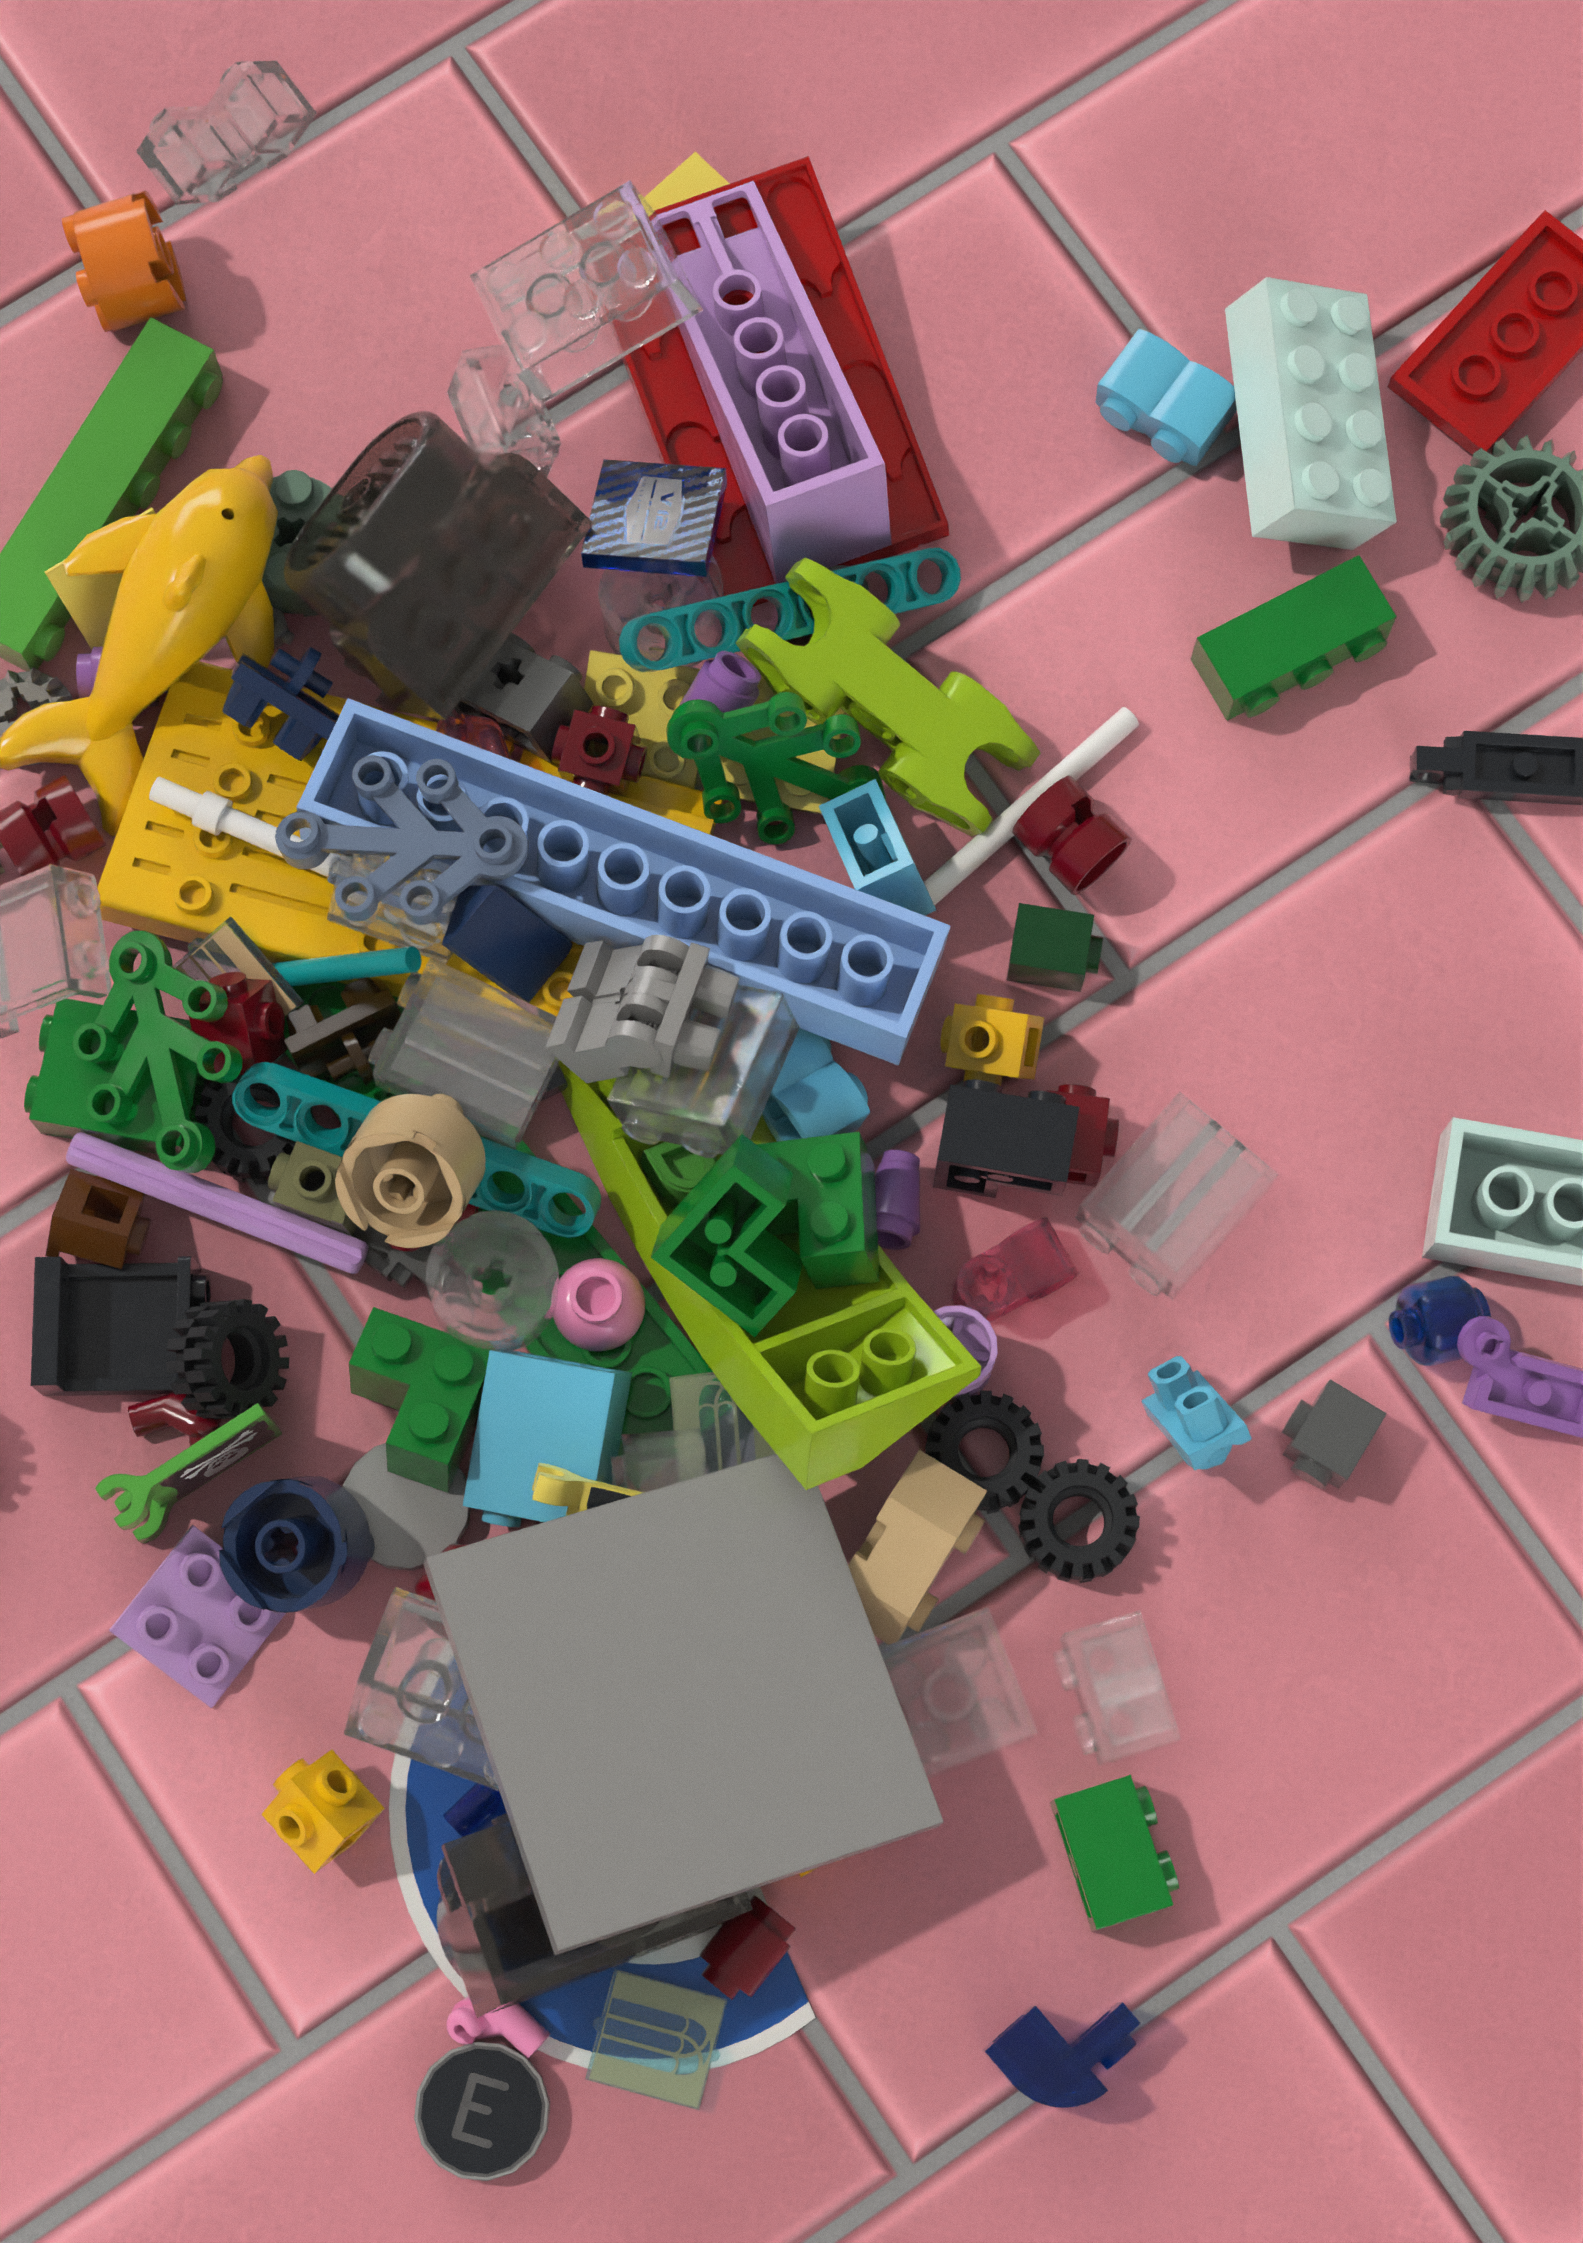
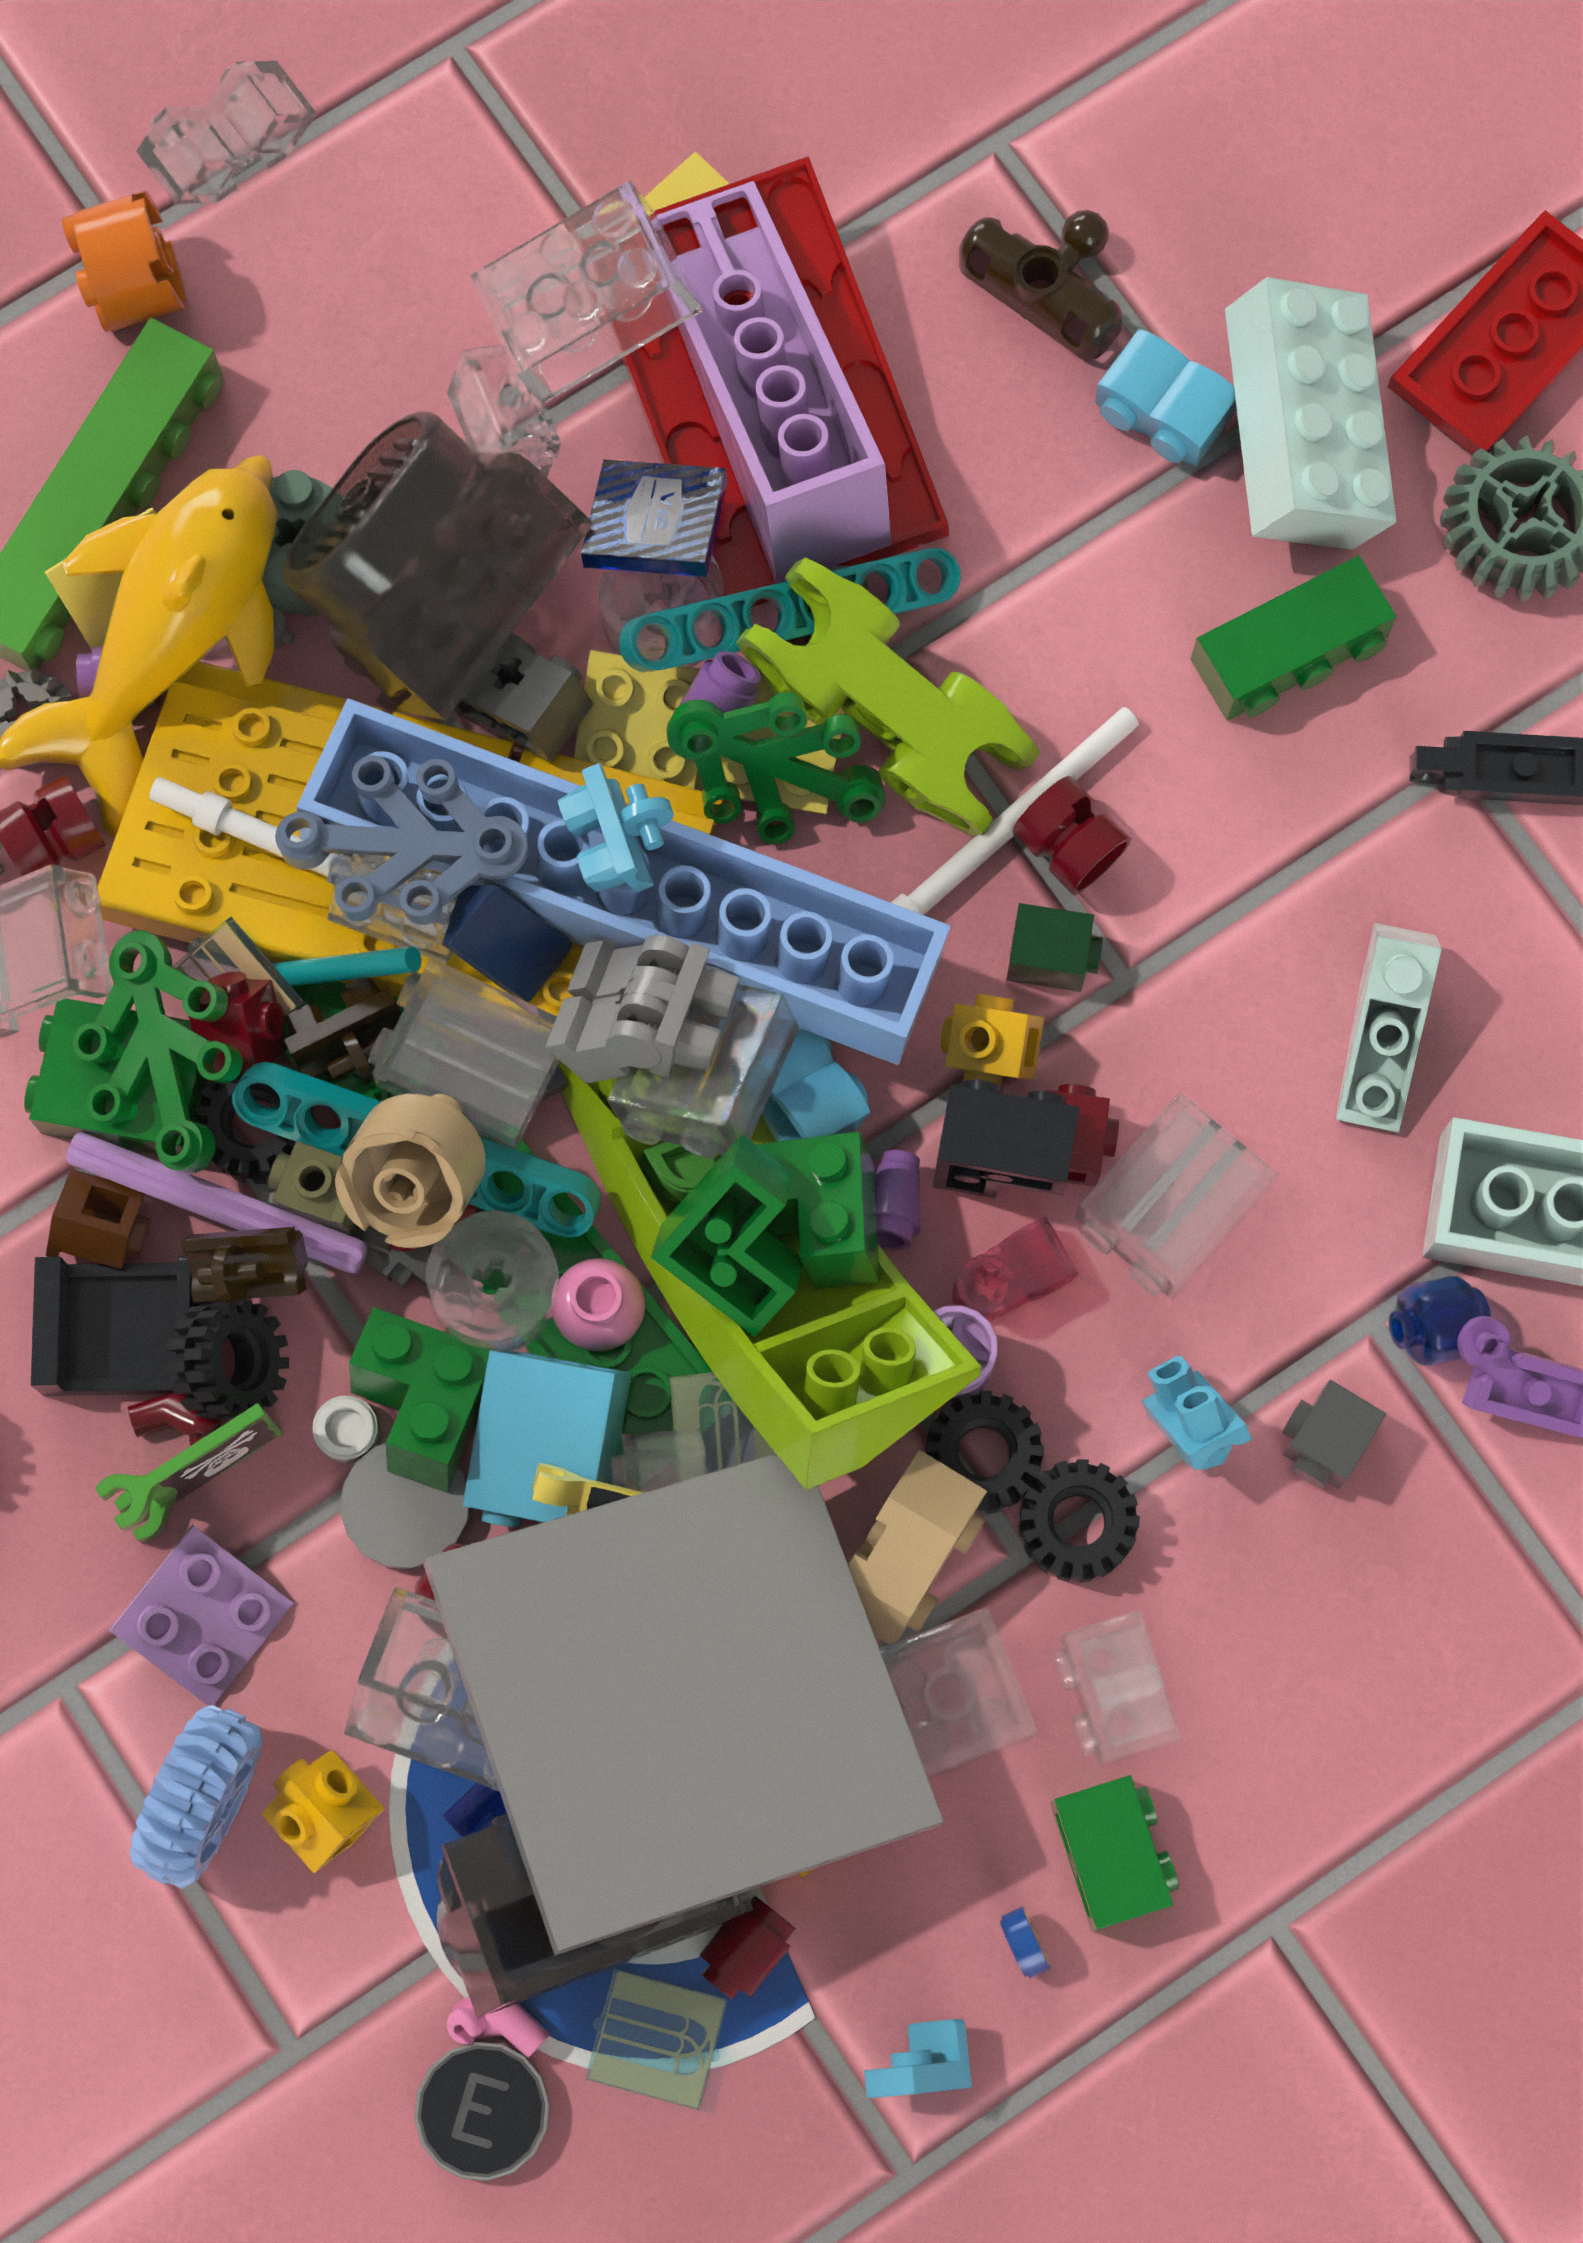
(196, 1796): none -> light blue gear
(246, 1264): none -> dark brown hips
(257, 685): dark blue hips -> none
(270, 1521): dark blue brick -> none
(346, 1429): none -> white tile
(475, 731): clear pink arm -> none
(603, 805): none -> medium azure hips
(614, 769): dark red brick -> none
(875, 848): medium azure brick -> none
(934, 2064): none -> medium azure bracket
(1020, 262): none -> dark brown piece
(1025, 1942): none -> blue tile
(1051, 2070): clear blue brick -> none
(1387, 1026): none -> light aqua slope

